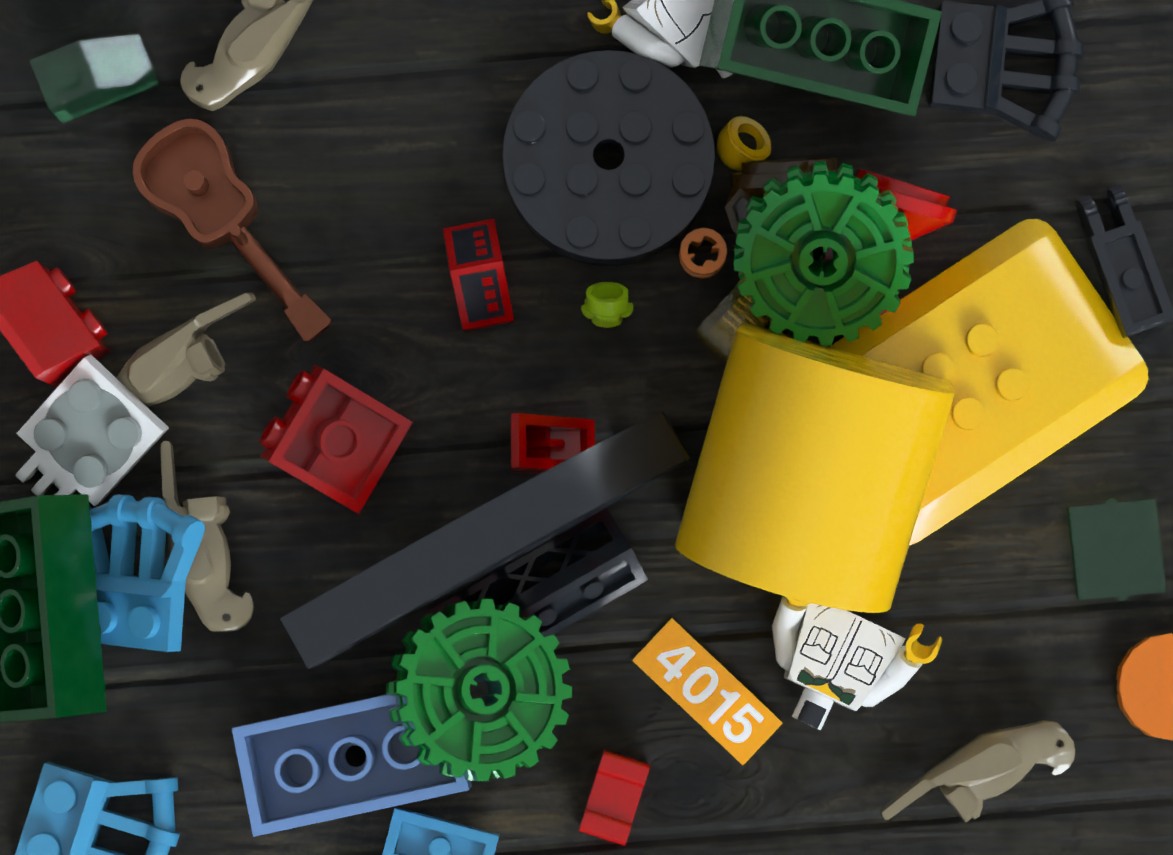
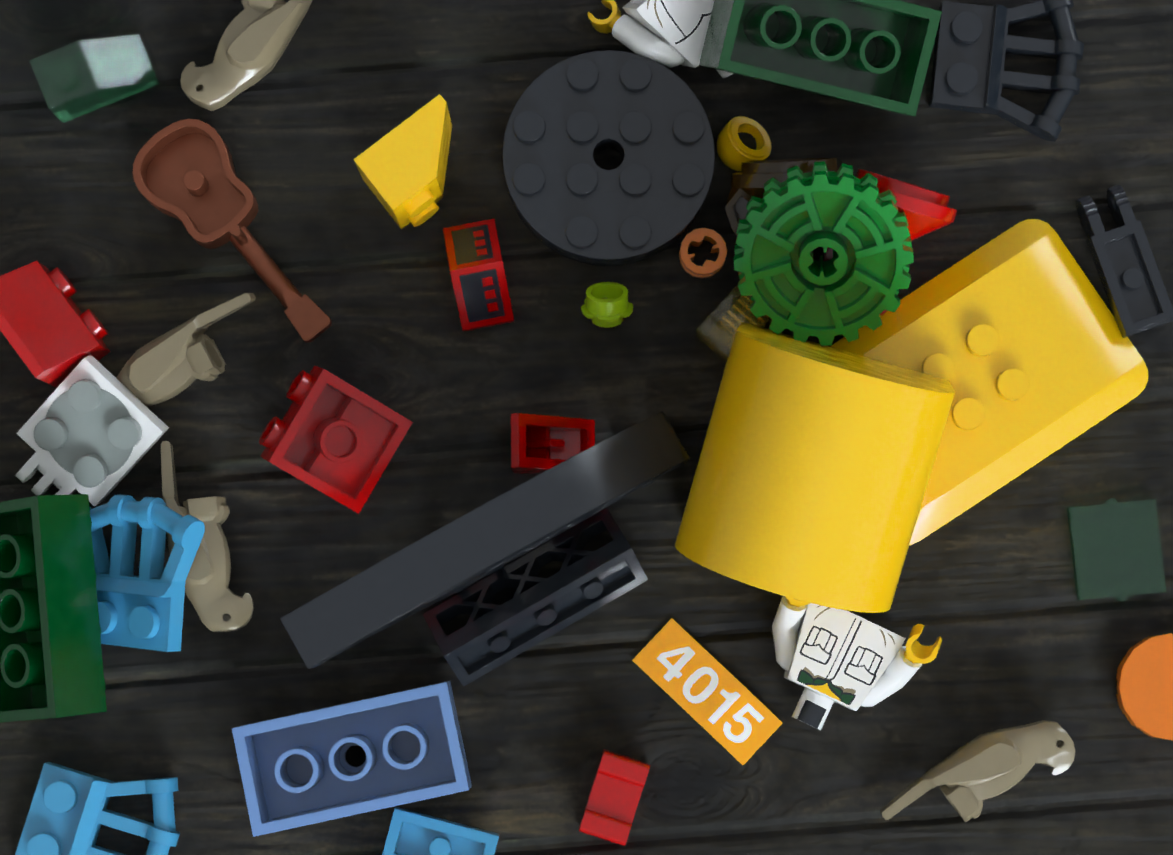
(410, 164): none -> yellow slope
(464, 730): green piece -> none

